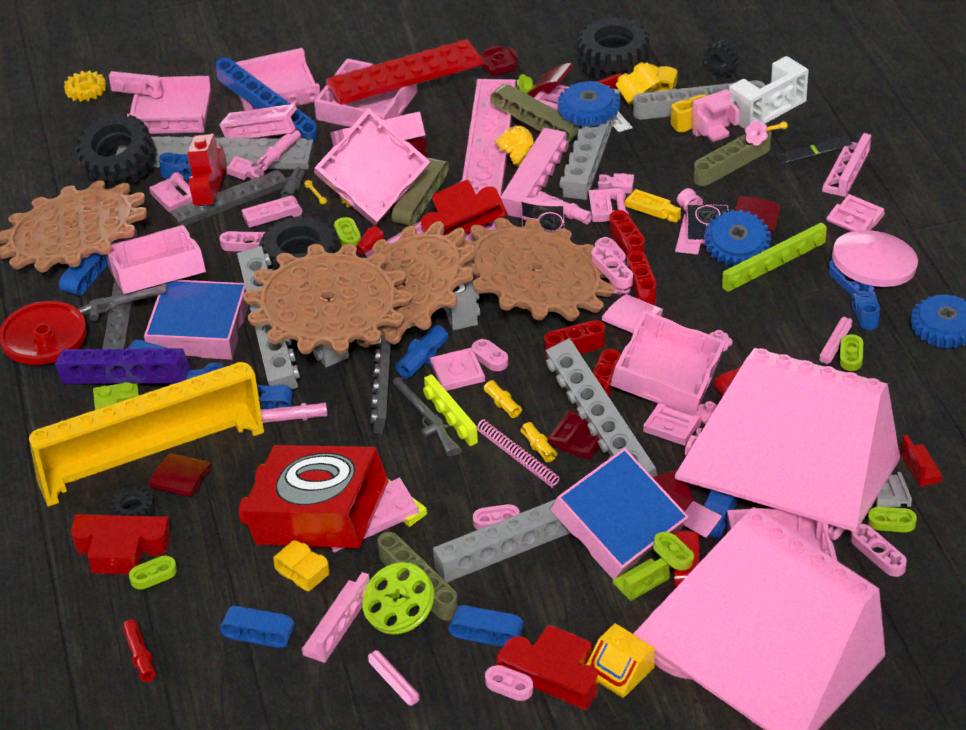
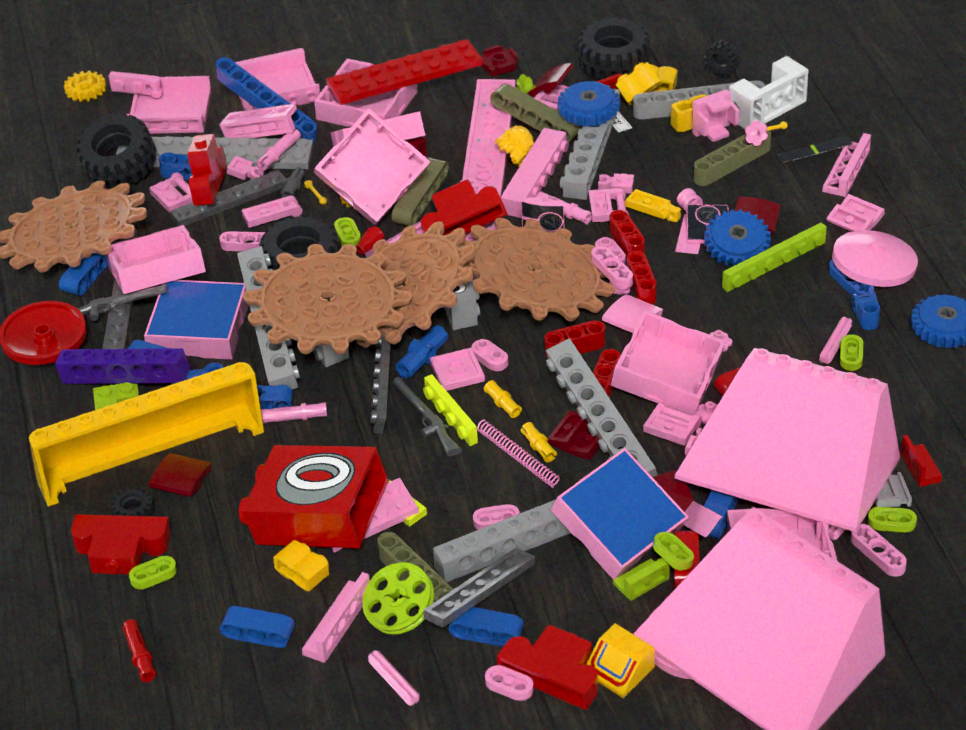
(478, 587): none -> flat silver plate

